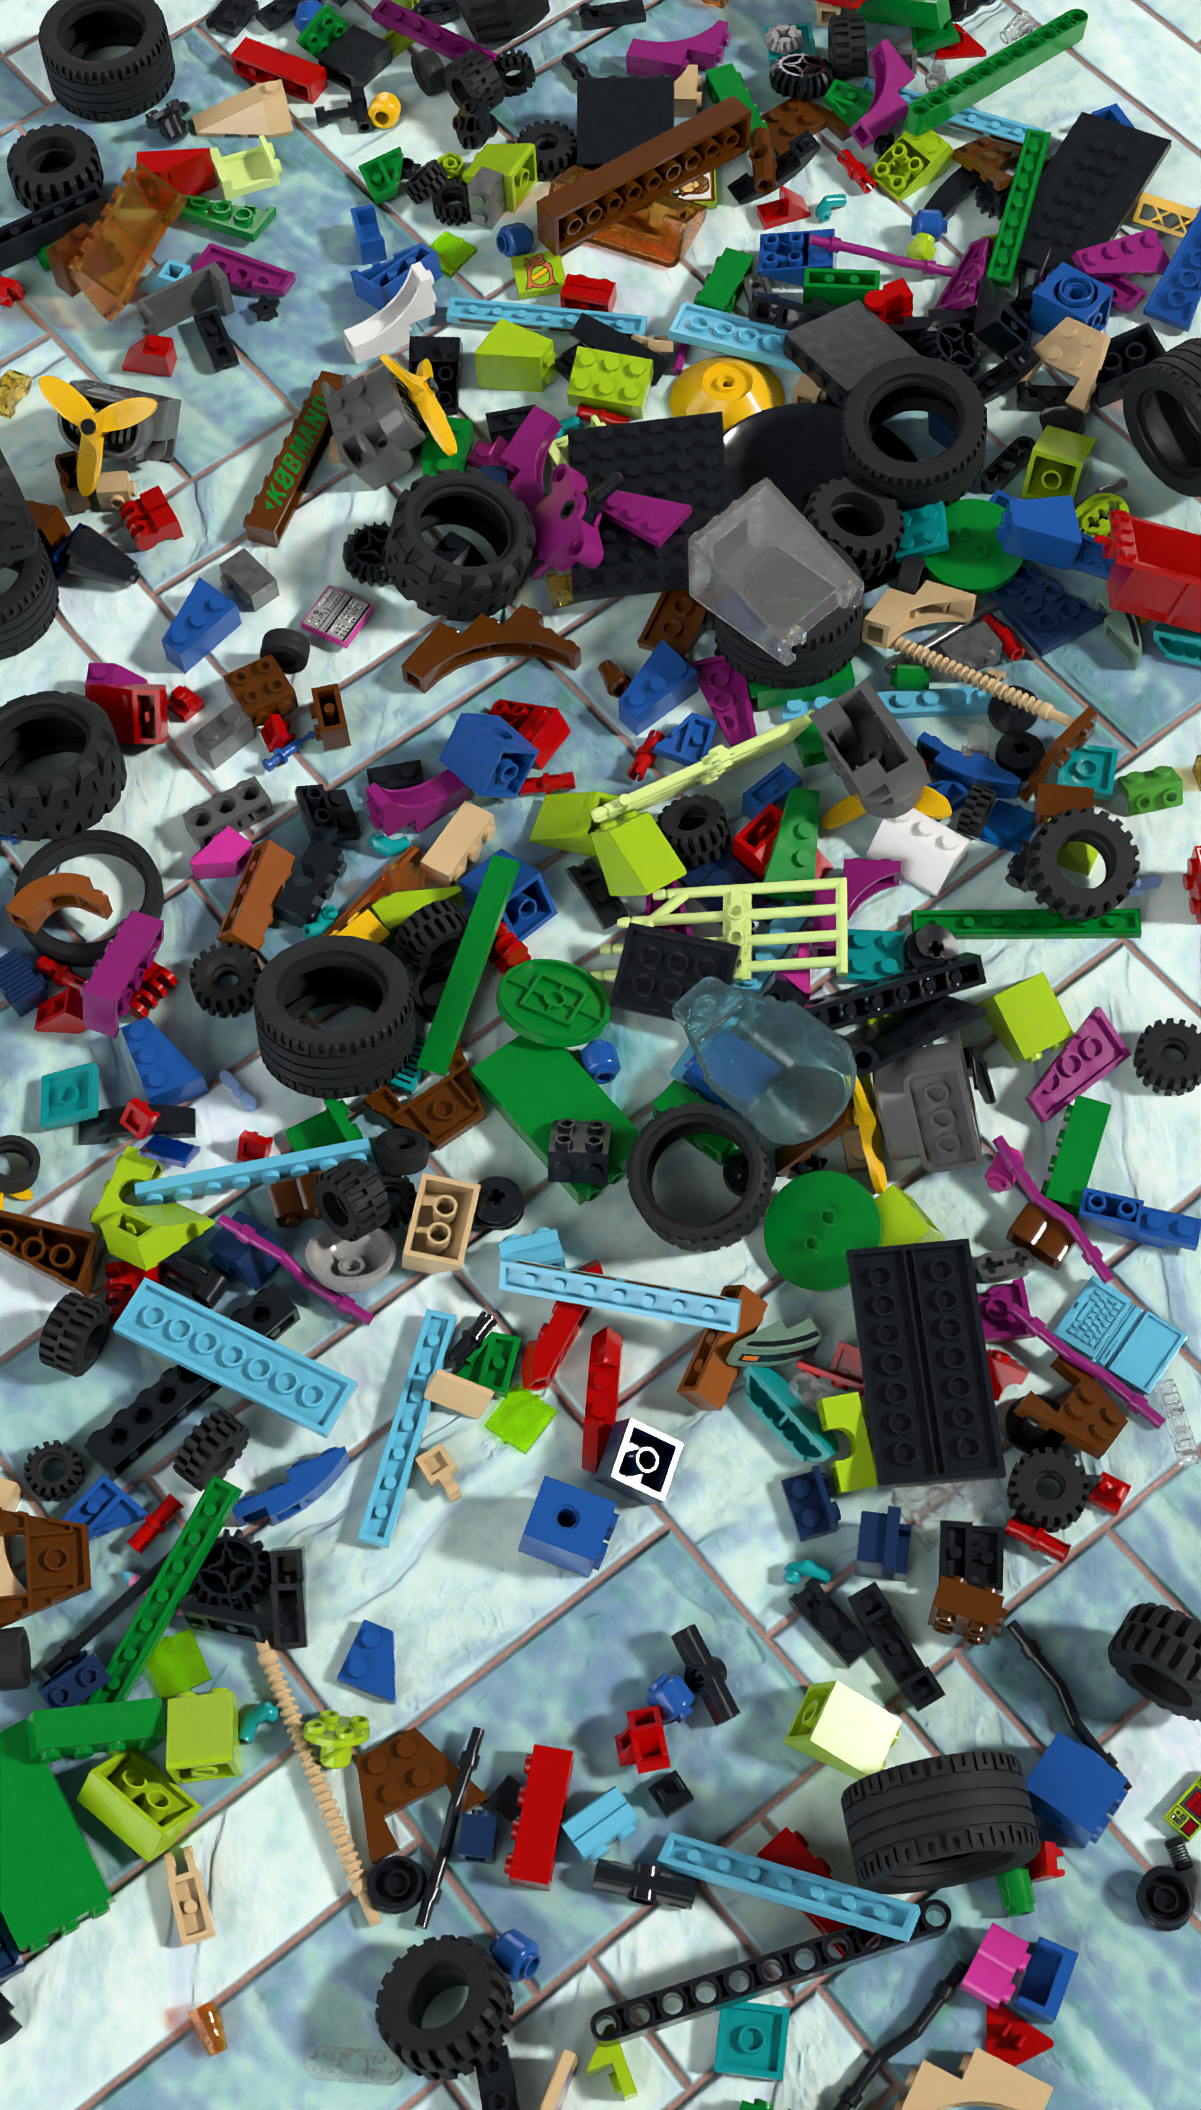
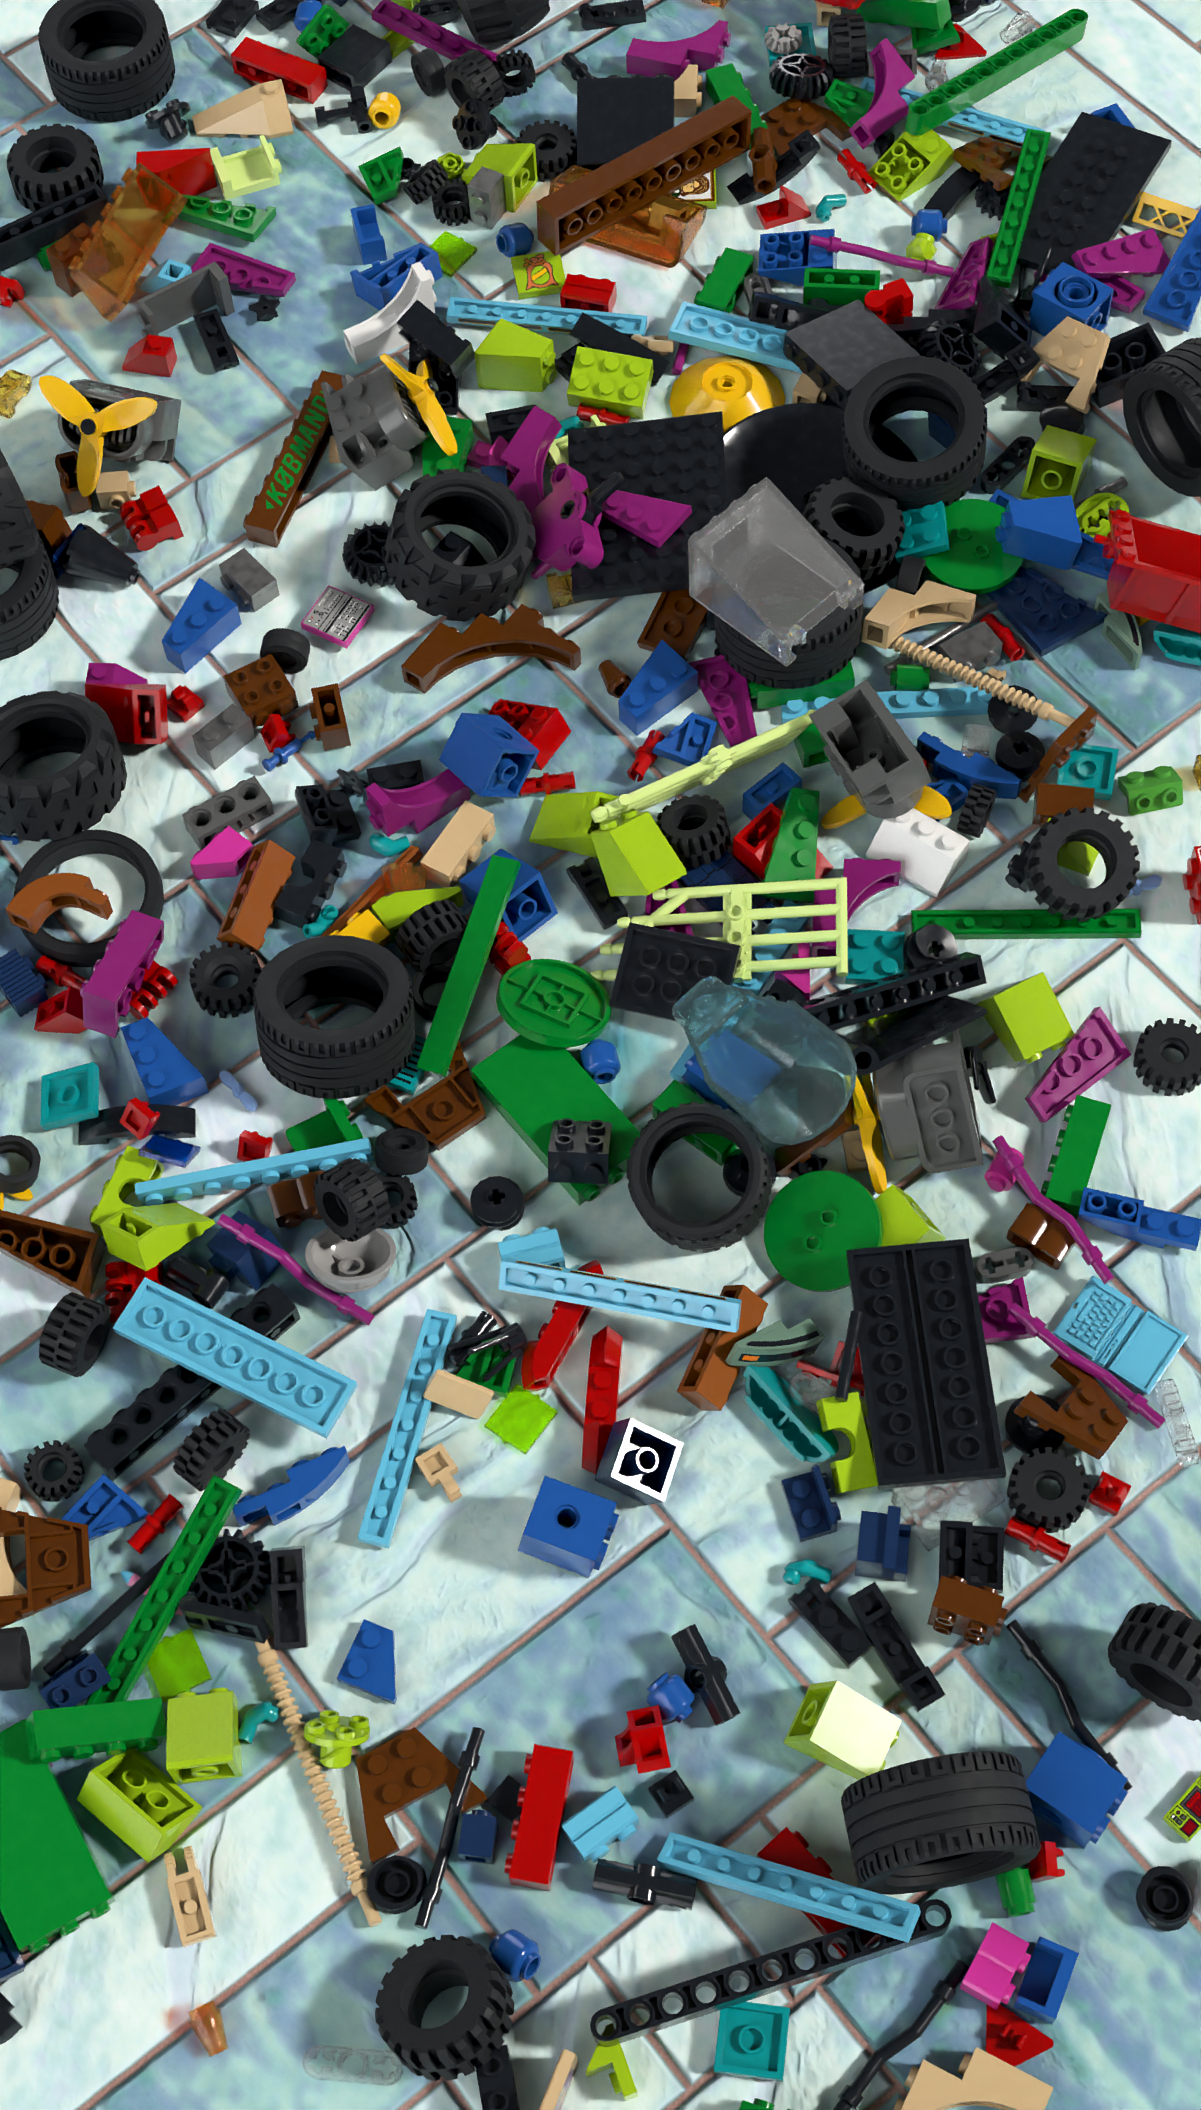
(351, 782): none -> black plate
(435, 340): none -> black wedge
(440, 1224): tan slope -> none
(508, 1338): none -> black plant
(848, 1356): none -> black bar
(1004, 1371): red brick -> none
(1008, 827): clear blue piece -> none
(1172, 1843): black piece -> none

